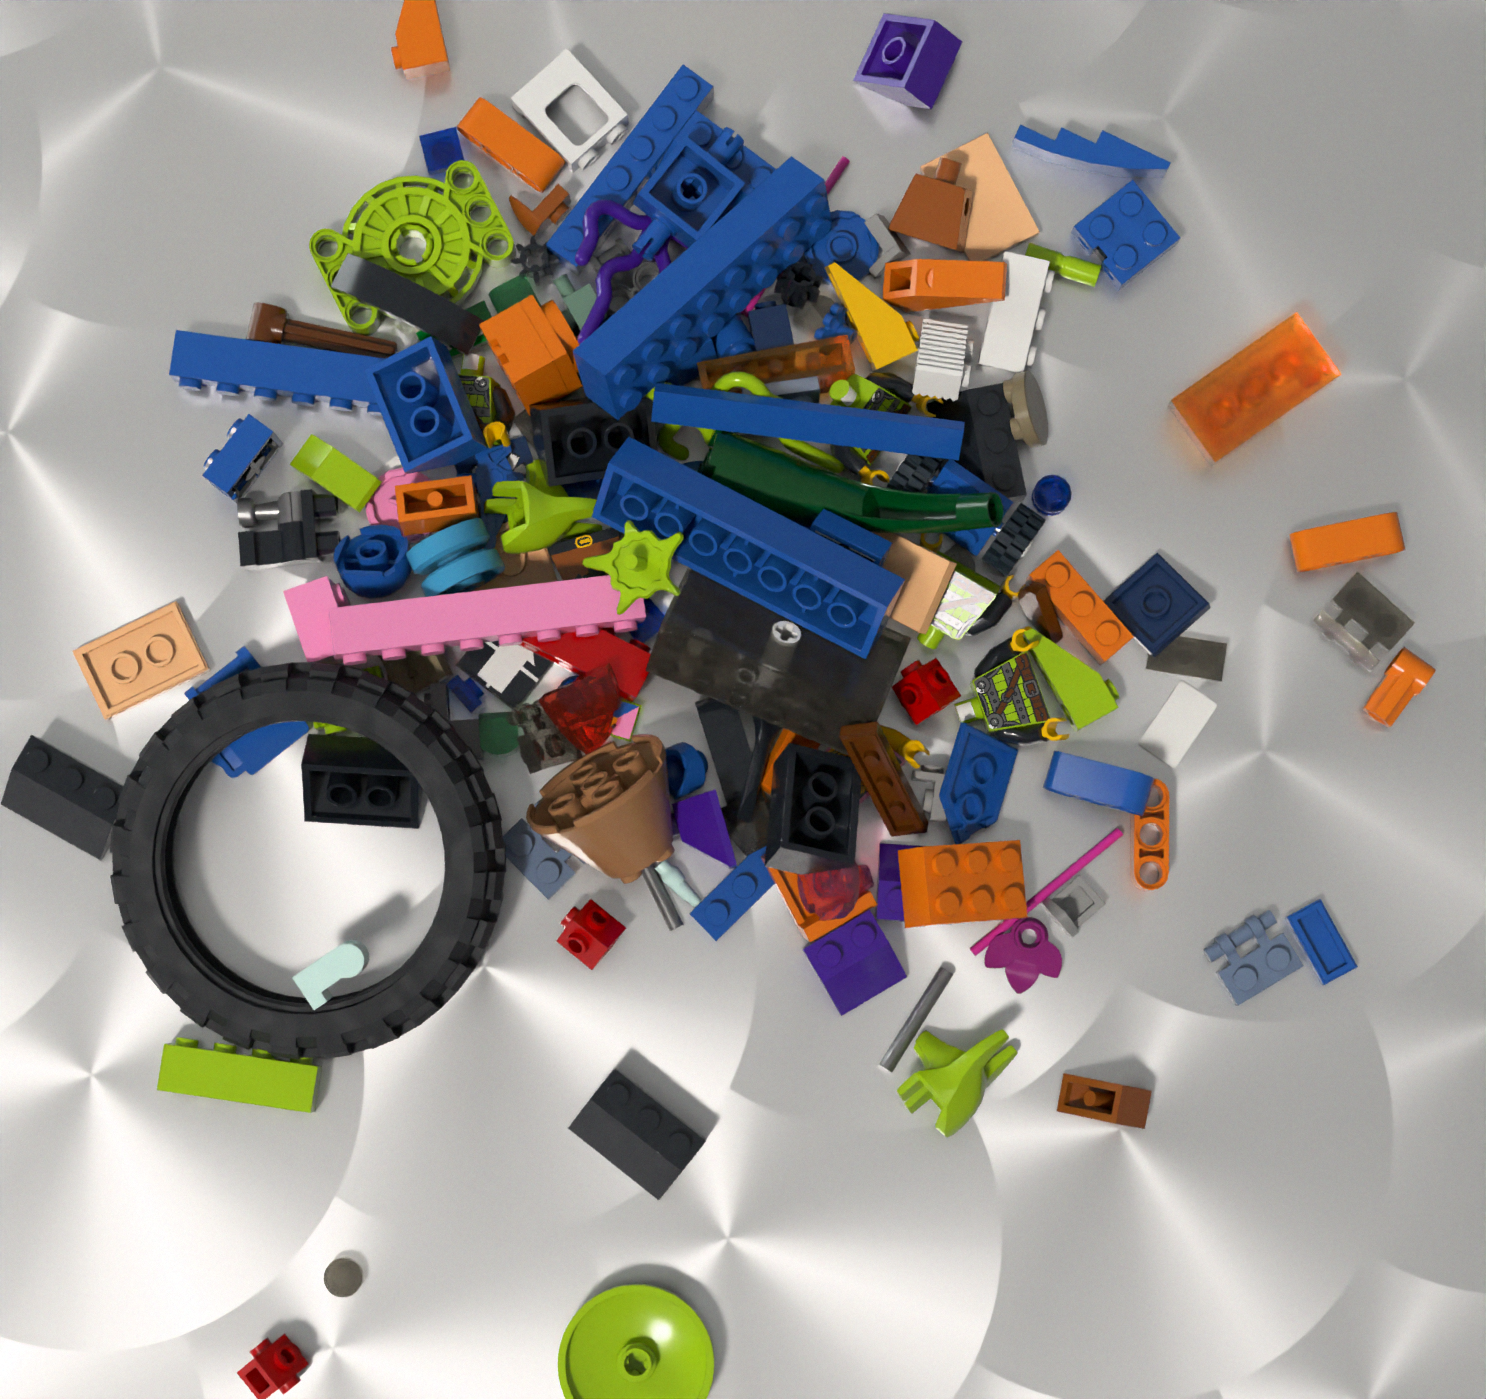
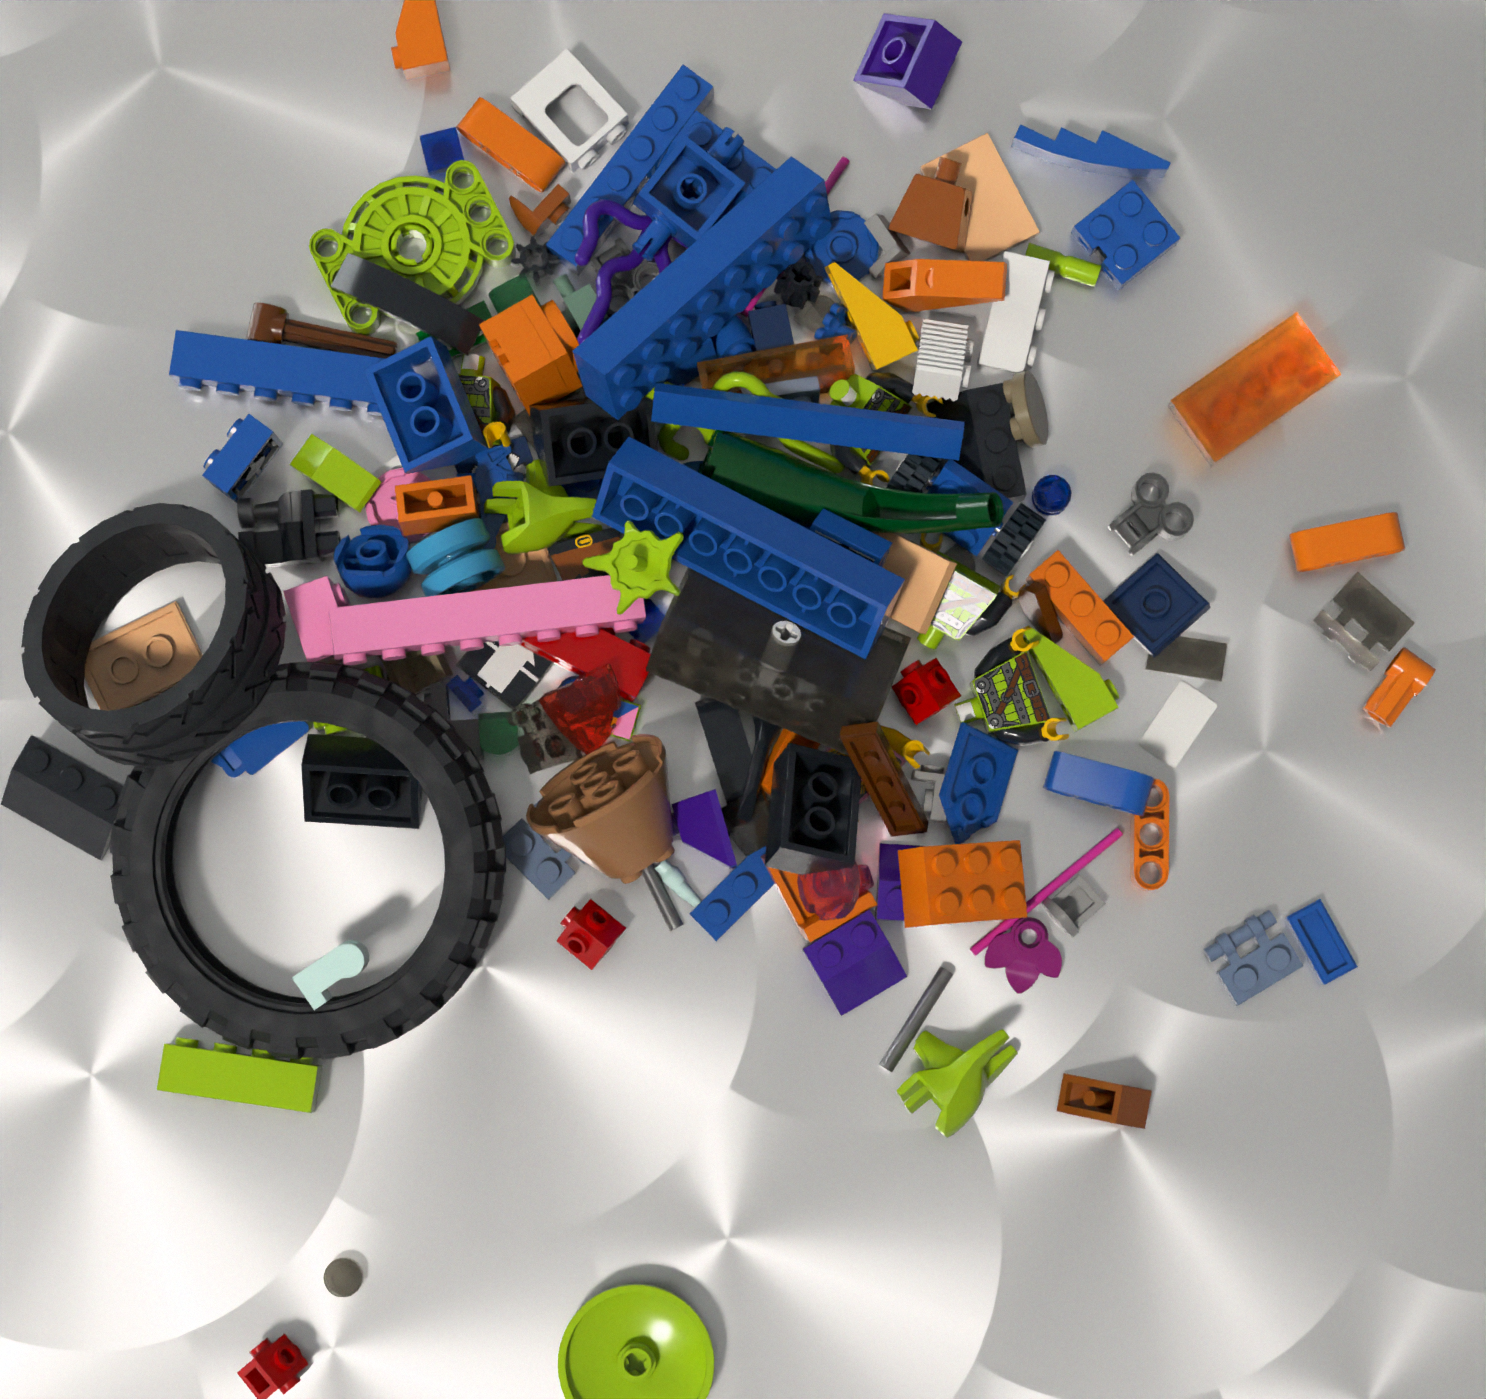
(88, 584): none -> black tyre
(637, 1133): black slope -> none
(685, 769): blue piece -> none
(1147, 518): none -> dark grey piece

